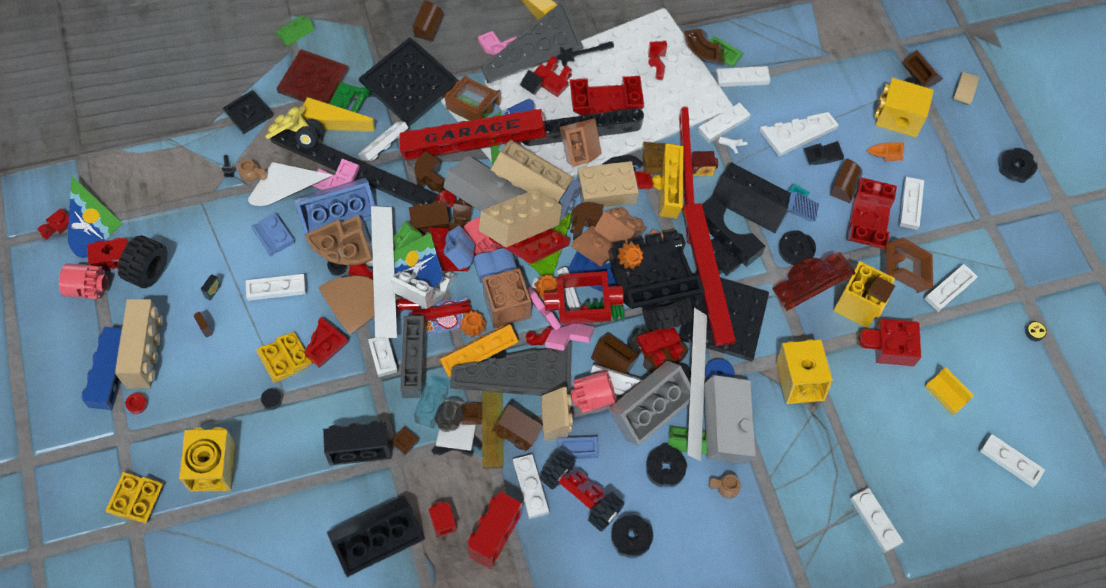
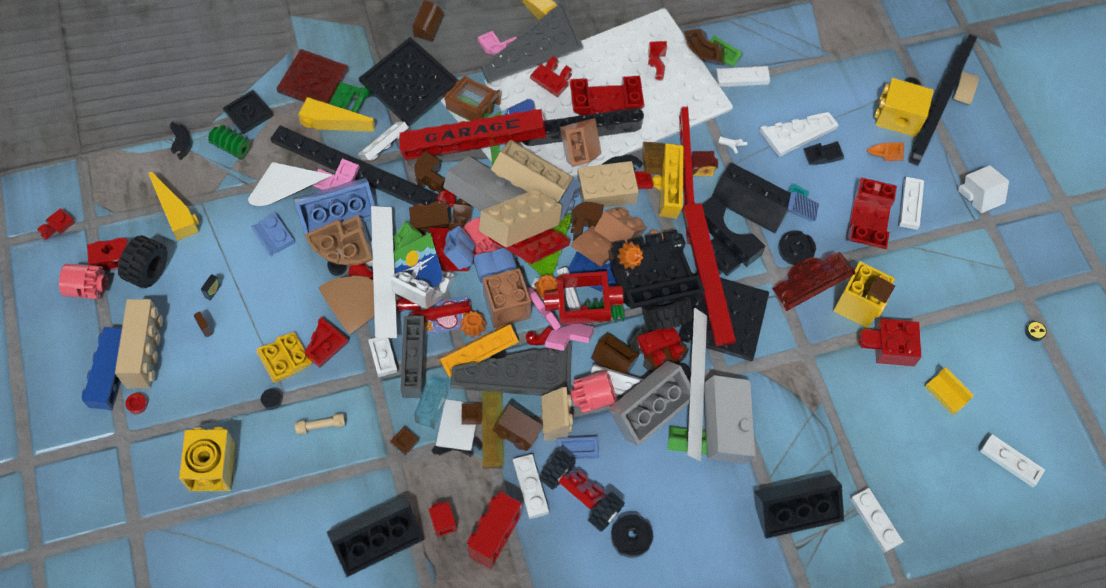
(87, 220): sticker -> none
(134, 498): yellow slope -> none
(177, 213): none -> yellow slope
(182, 140): none -> black piece
(228, 170): black hand -> none
(229, 141): none -> green piece
(250, 171): medium nougat piece -> none
(275, 287): white plate -> none
(295, 30): bright green slope -> none
(302, 427): none -> tan bar
(307, 130): plate -> none
(356, 443): black brick -> none
(449, 416): clear smoke head -> none
(531, 82): black tile -> none
(566, 55): black piece -> none
(666, 478): black plate -> none
(719, 368): blue piece -> none
(724, 122): white plate -> none
(727, 486): medium nougat piece -> none
(799, 505): none -> black slope
(803, 371): yellow brick -> none
(847, 181): reddish brown brick -> none
(909, 264): dark orange window -> none
(922, 69): reddish brown brick -> none
(942, 99): none -> black gear
(951, 288): white plate -> none
(985, 188): none -> white plate
(1013, 172): black plate -> none

